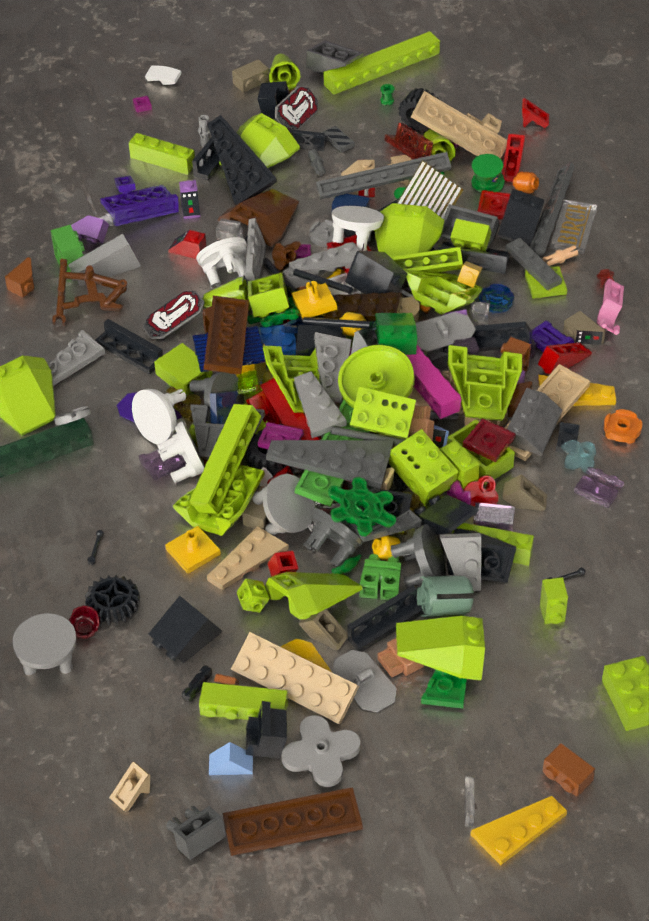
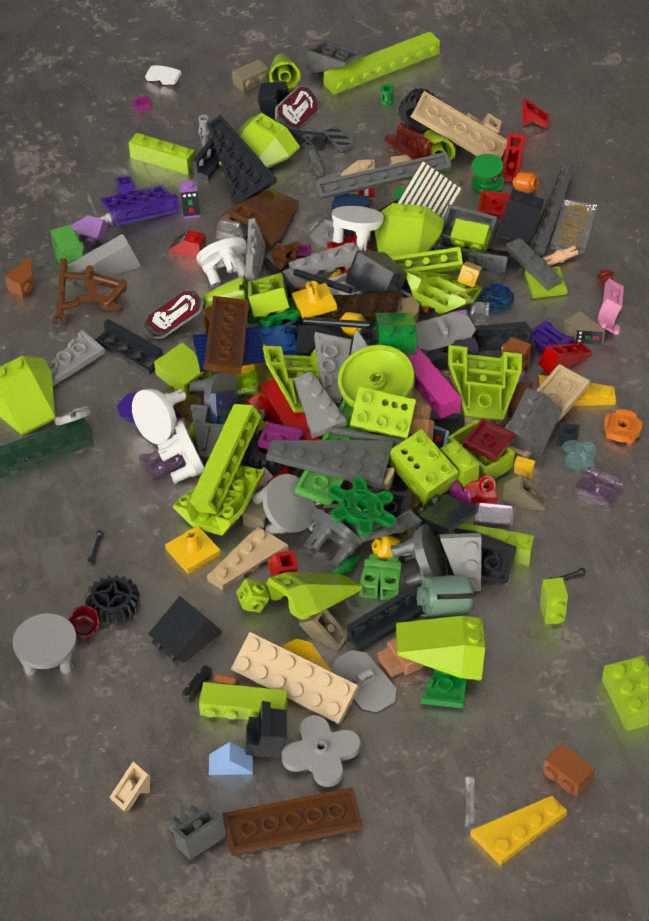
(524, 466): none -> yellow plate

